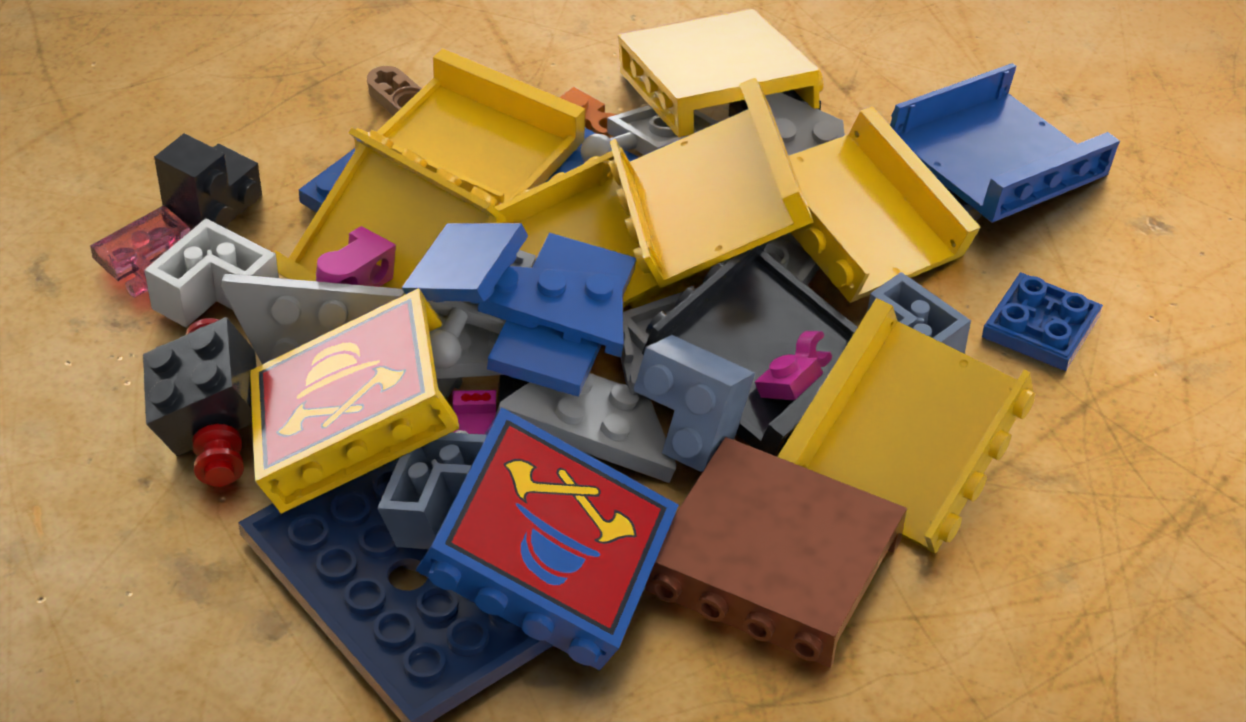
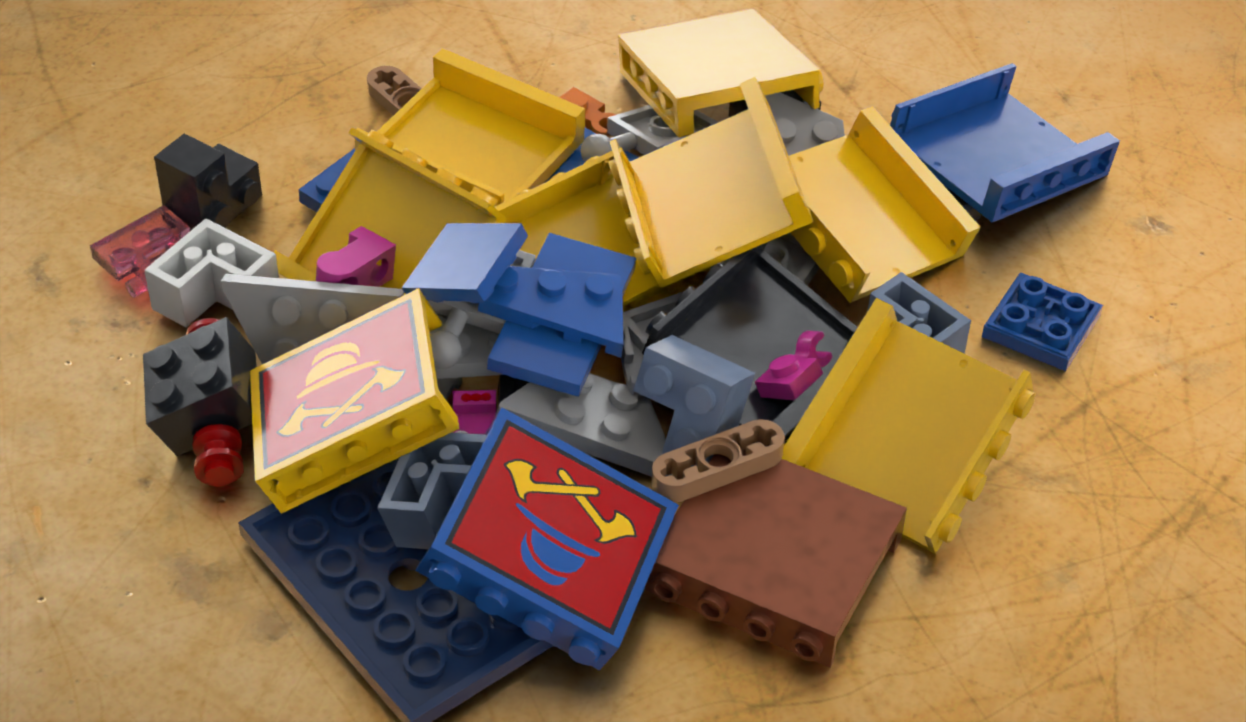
(730, 443): none -> medium nougat beam

